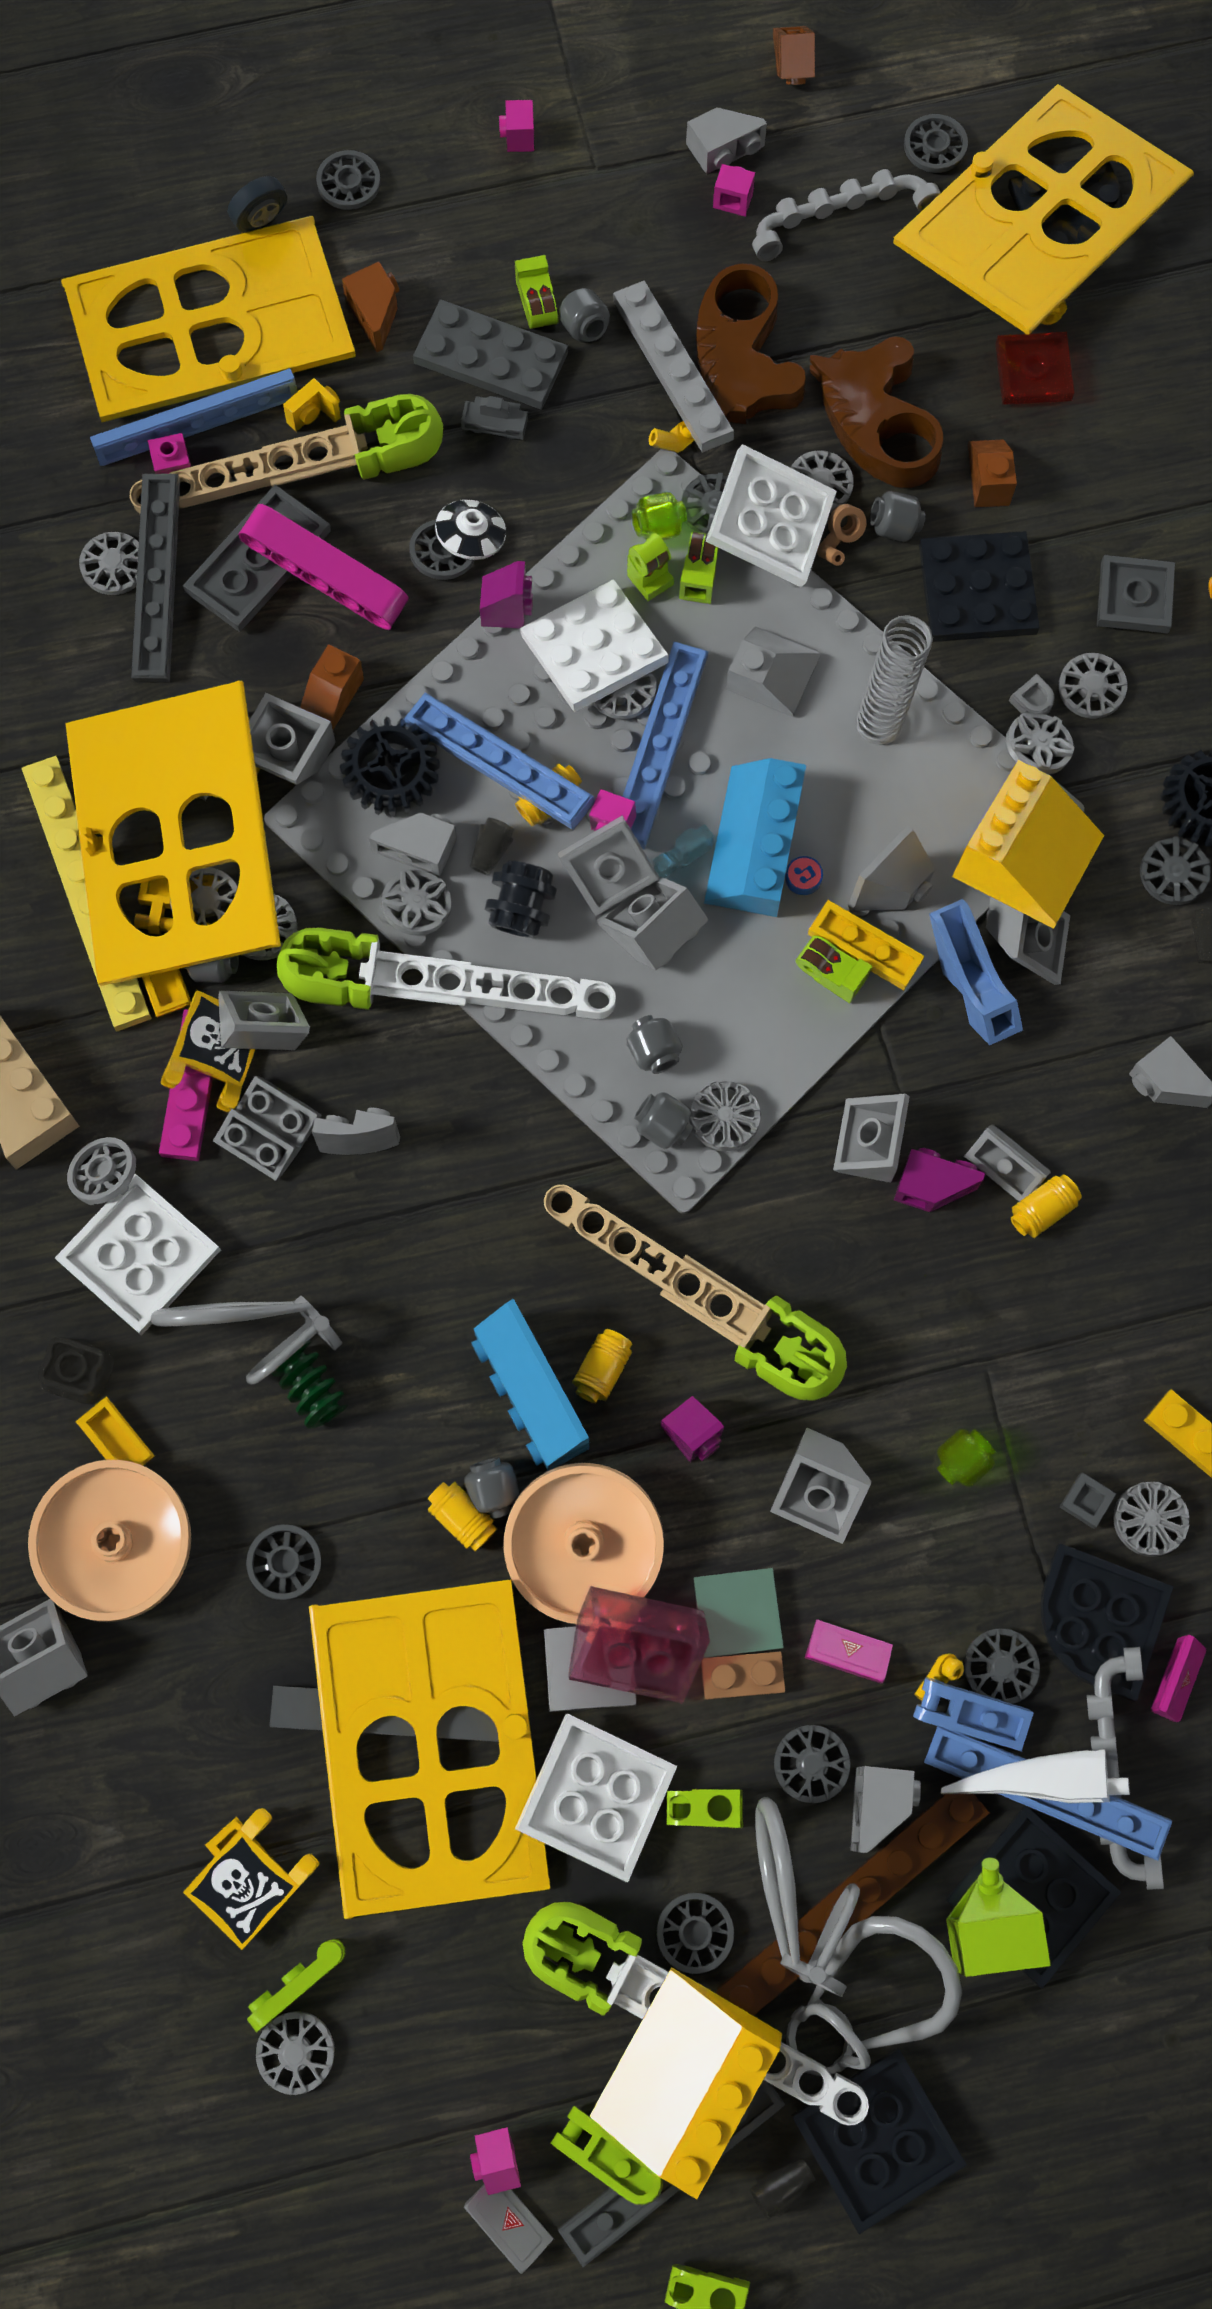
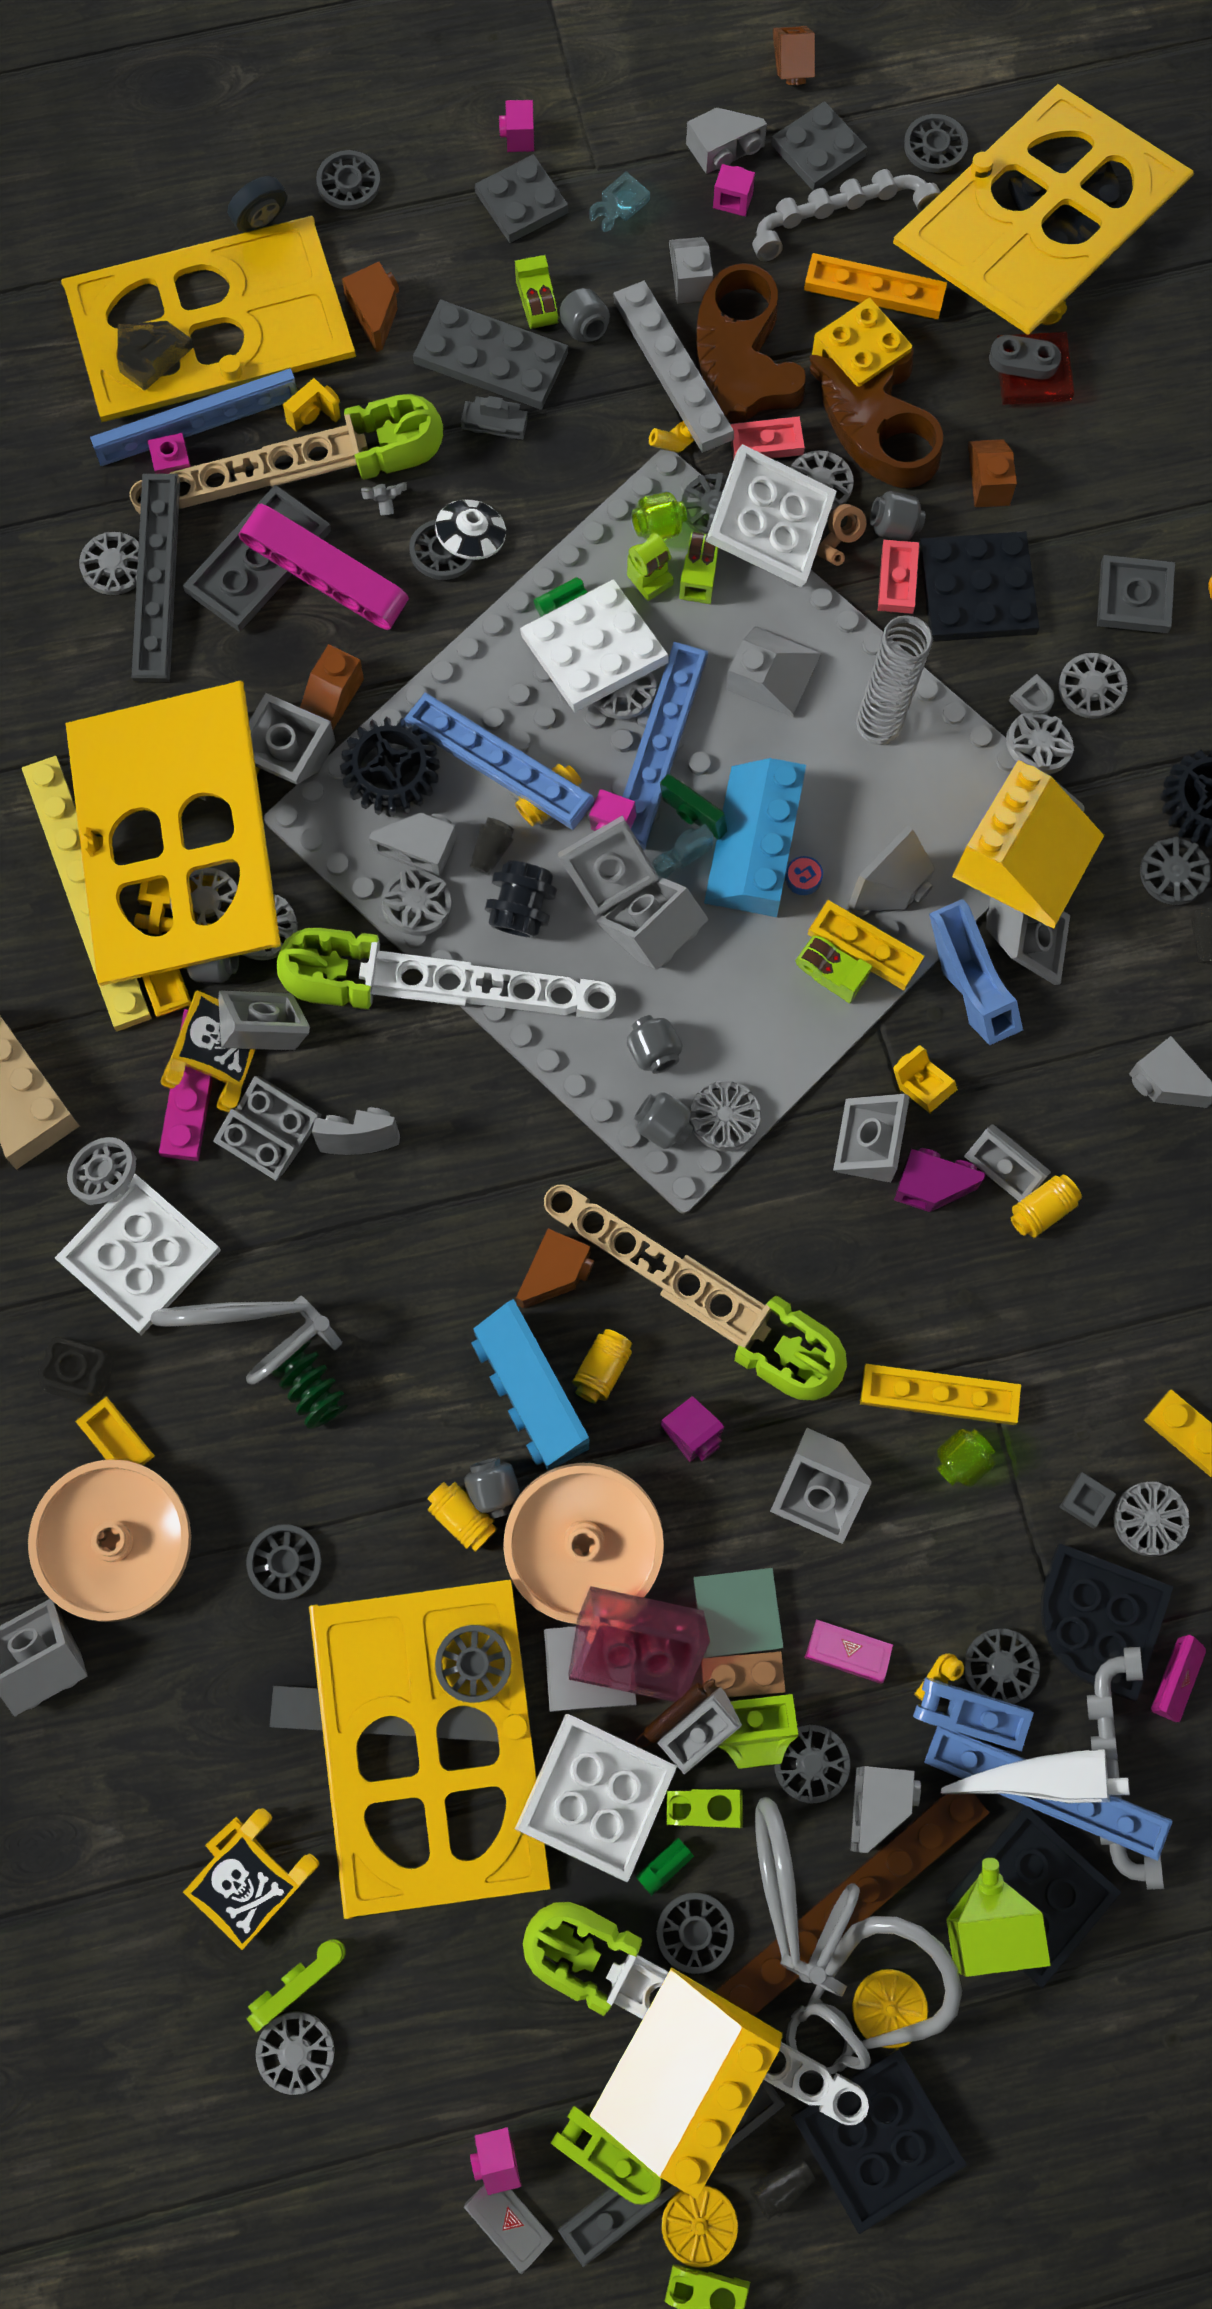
(150, 350): none -> clear smoke plate
(384, 495): none -> light grey plant
(473, 1663): none -> dark grey wheel
(506, 597): magenta slope -> none
(521, 198): none -> dark grey plate
(555, 1269): none -> dark orange slope
(559, 596): none -> green piece
(620, 199): none -> clear light blue plate
(664, 1866): none -> green piece
(675, 1713): none -> reddish brown piece
(690, 268): none -> light grey slope
(692, 806): none -> dark green plate
(699, 2229): none -> yellow wheel
(700, 1731): none -> light grey slope
(765, 1731): none -> lime slope
(770, 437): none -> coral plate
(819, 146): none -> dark grey plate
(862, 342): none -> yellow bracket
(884, 286): none -> light orange plate
(887, 2003): none -> yellow wheel
(898, 576): none -> coral plate
(923, 1079): none -> yellow bracket
(940, 1394): none -> yellow plate
(1025, 358): none -> dark grey plate

